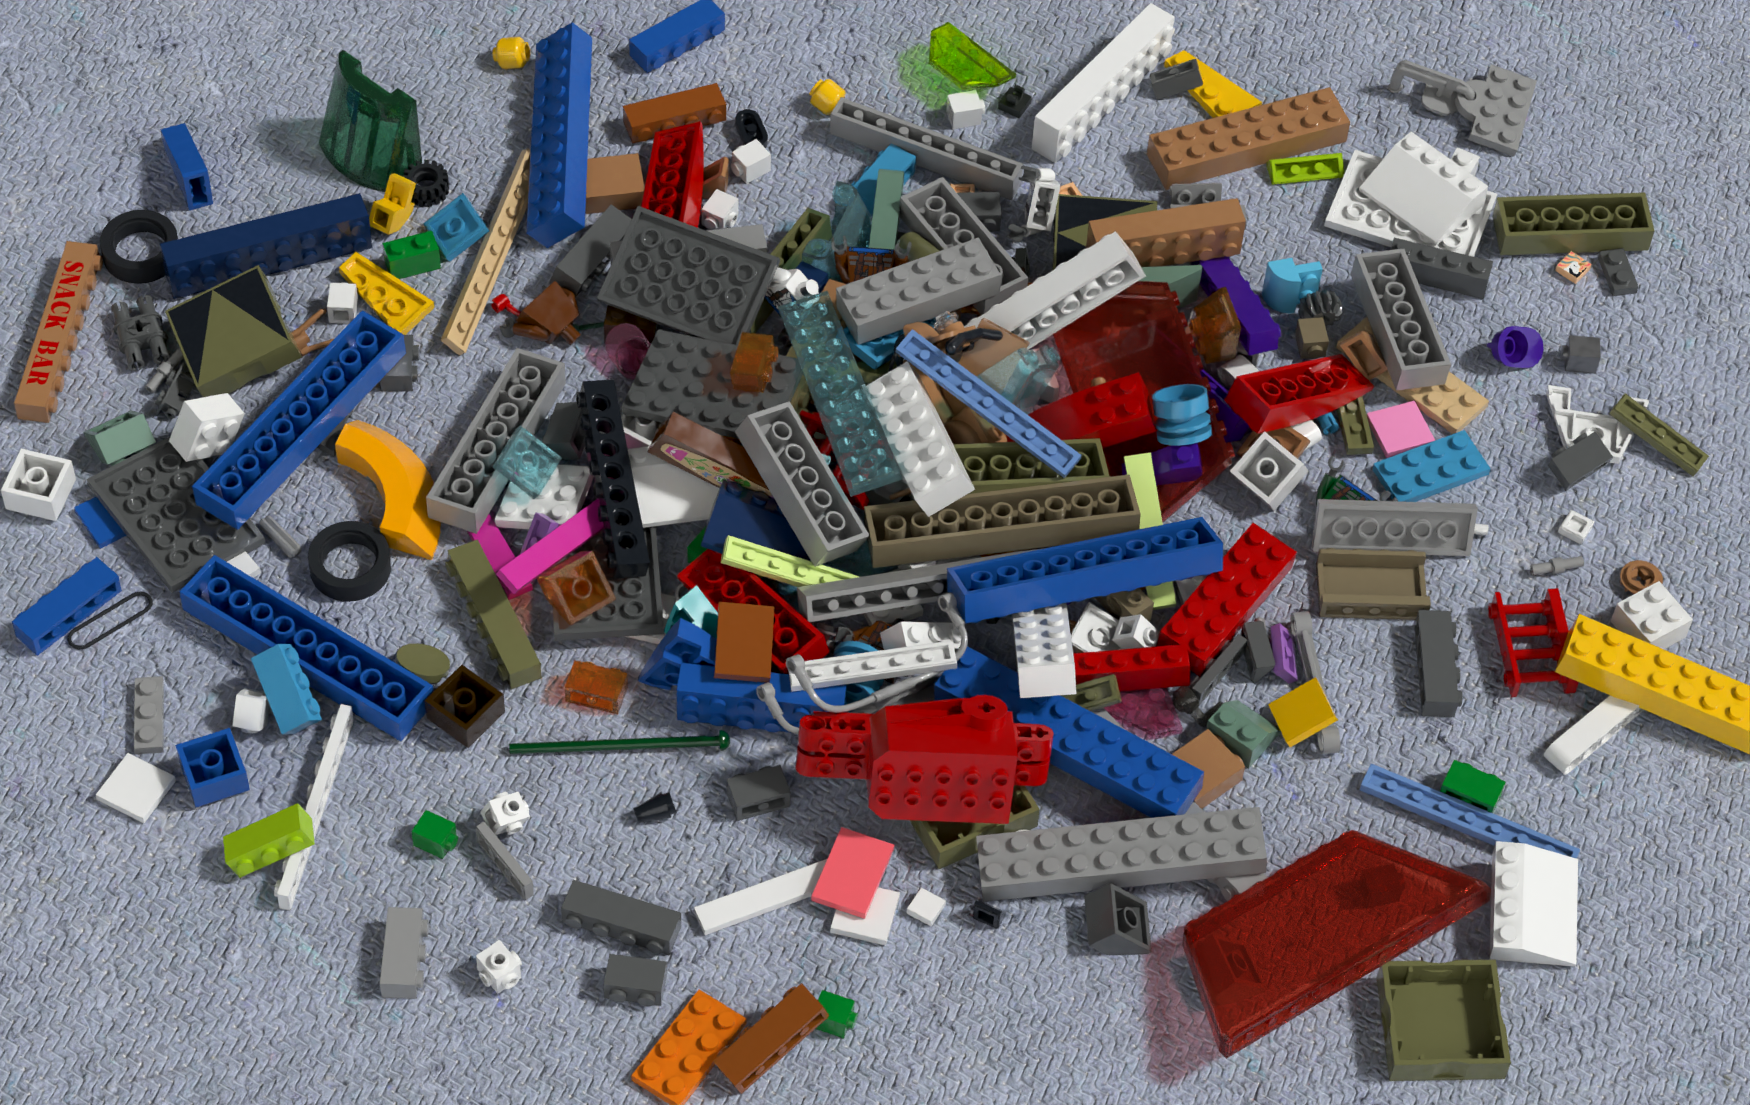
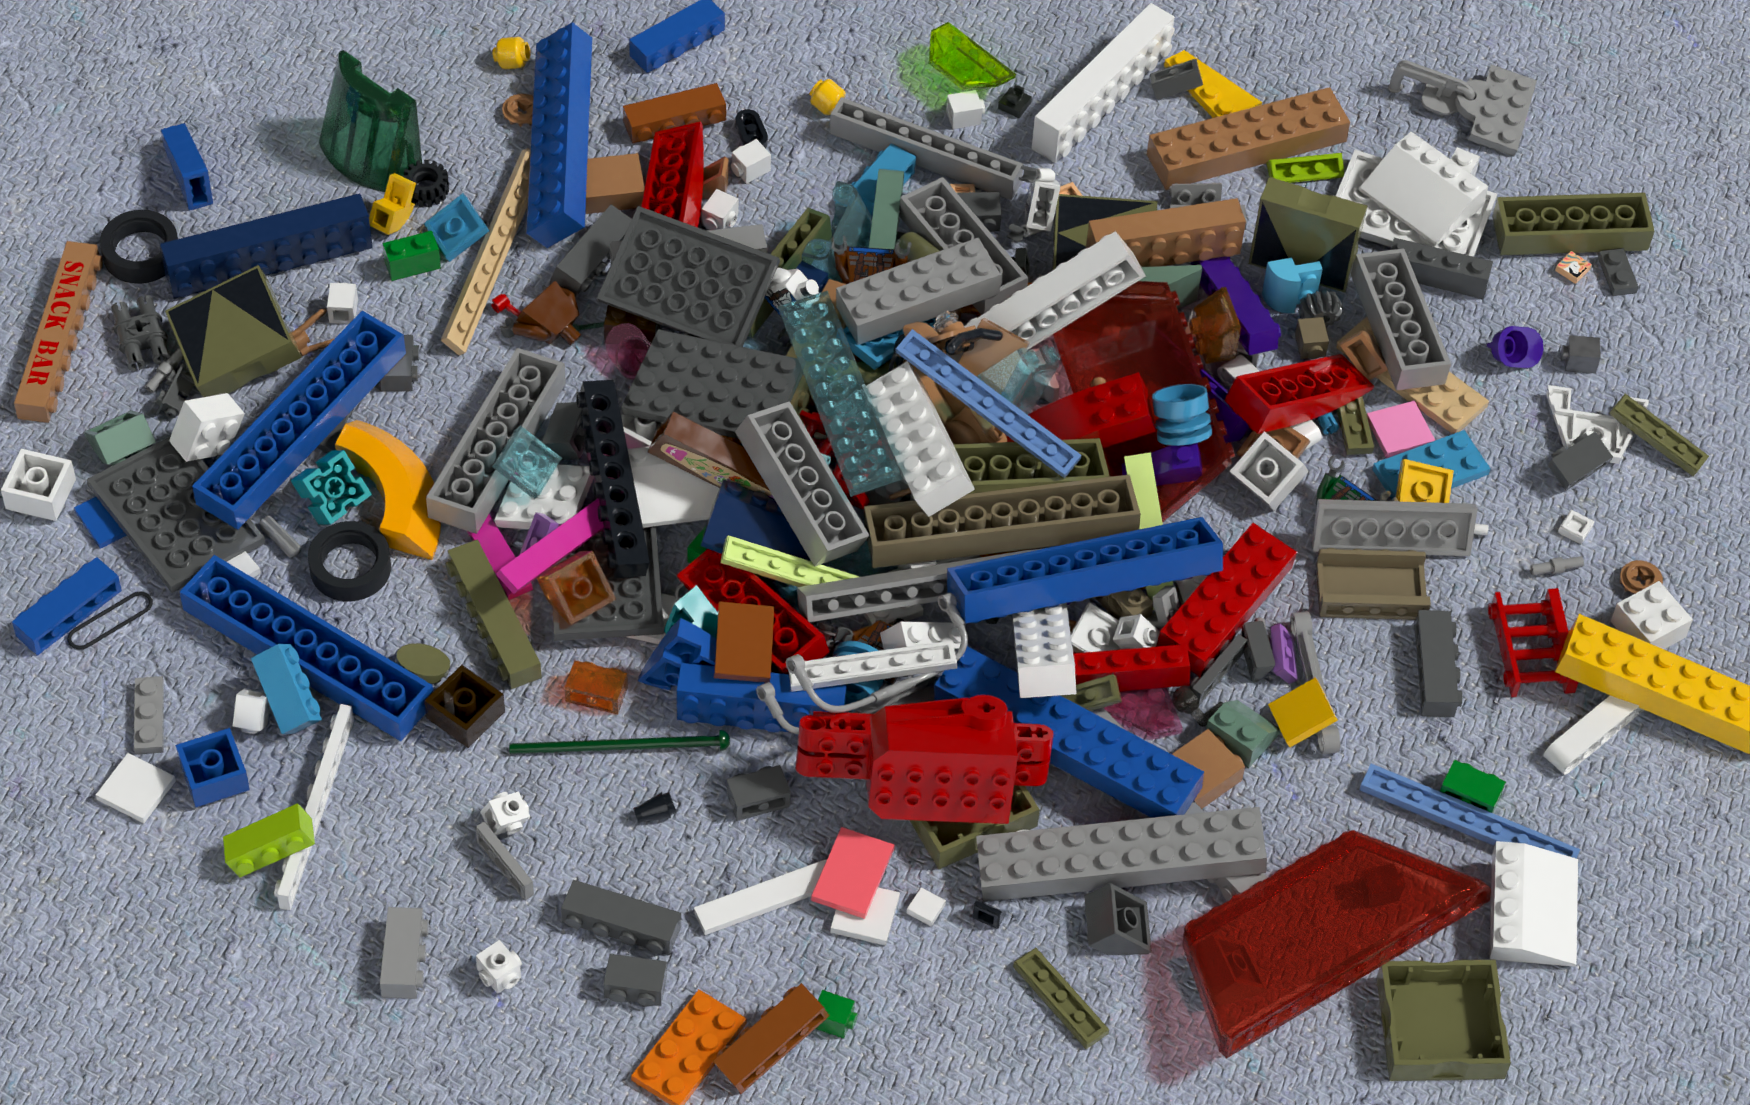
(331, 487): none -> teal brick
(387, 295): yellow wing -> none
(434, 834): green brick -> none
(511, 105): none -> medium nougat gear
(753, 362): clear orange brick -> none
(1061, 998): none -> olive tile
(1165, 605): none -> light grey bracket
(1309, 230): none -> olive tile
(1423, 483): none -> yellow tile

